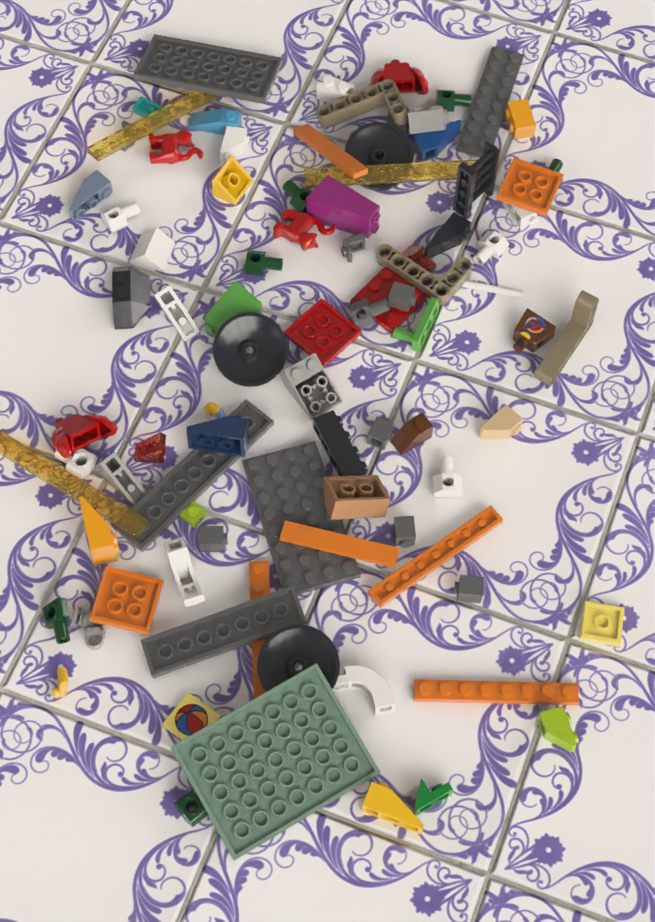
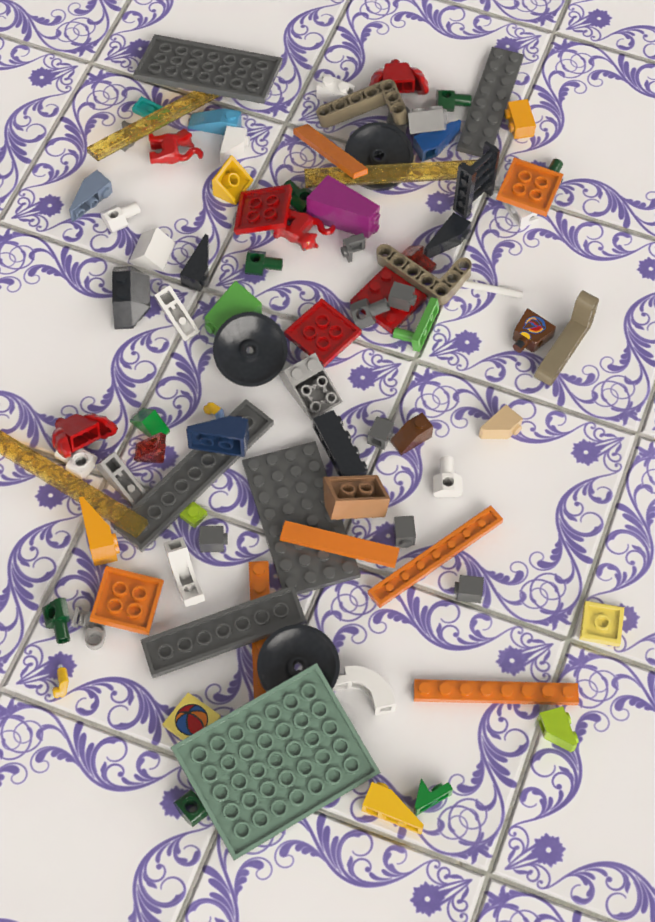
(149, 422): none -> green slope
(196, 270): none -> black slope
(263, 209): none -> red plate
(492, 245): white piece -> none

